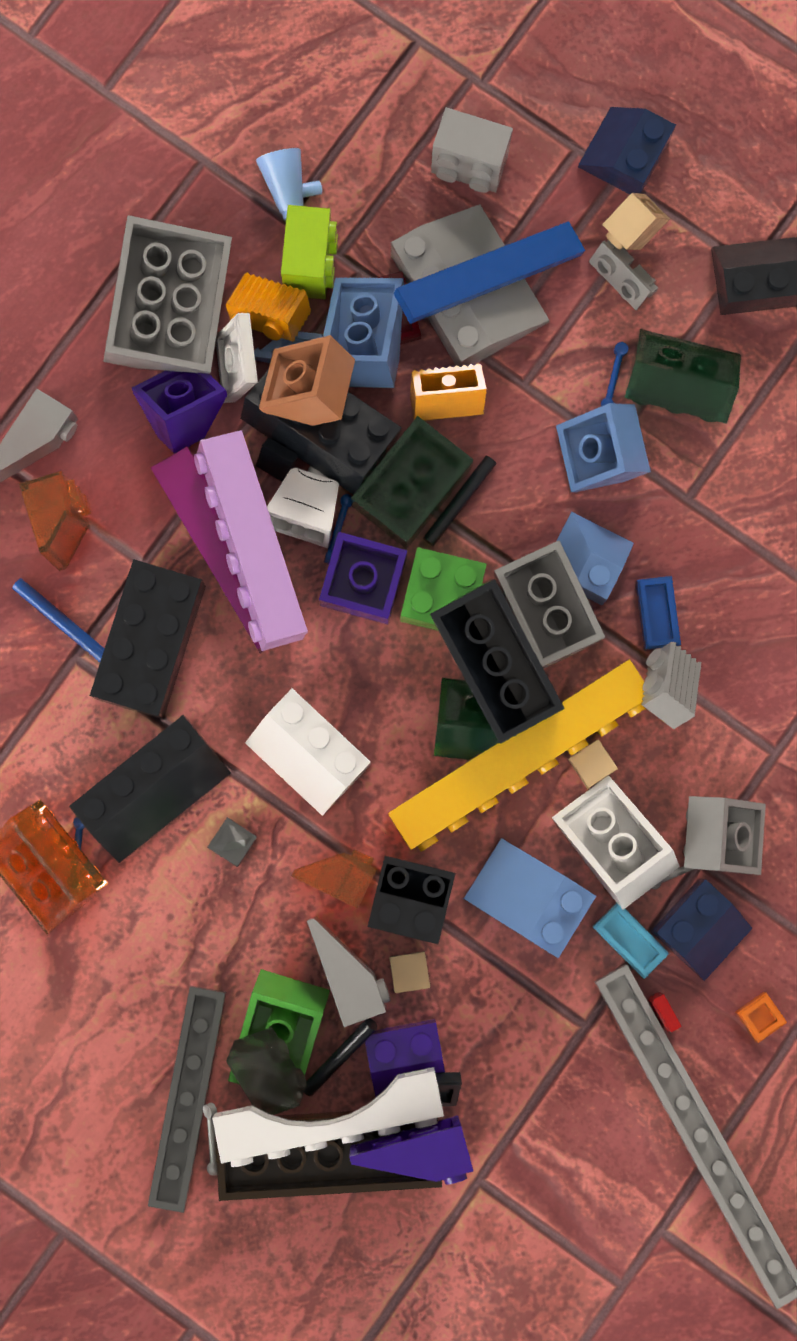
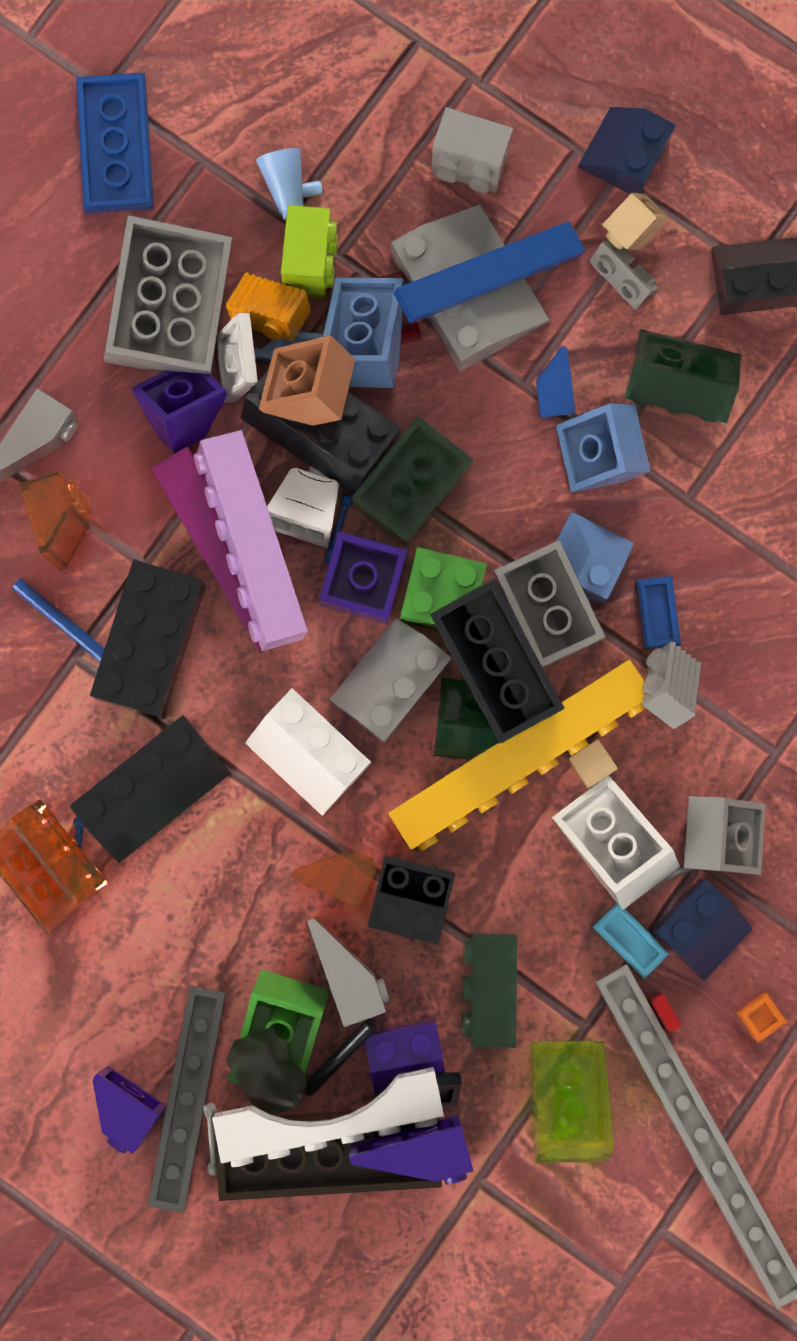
(114, 143): none -> blue tile
(125, 1110): none -> dark purple slope
(232, 842): dark grey tile -> none
(276, 459): black tile -> none
(390, 680): none -> light grey slope
(409, 972): tan tile -> none
(448, 392): light orange brick -> none
(459, 500): black bar -> none
(490, 989): none -> clear green brick
(530, 897): medium blue slope -> none
(555, 387): none -> blue slope
(570, 1102): none -> clear neon green slope
(620, 351): blue hinge -> none

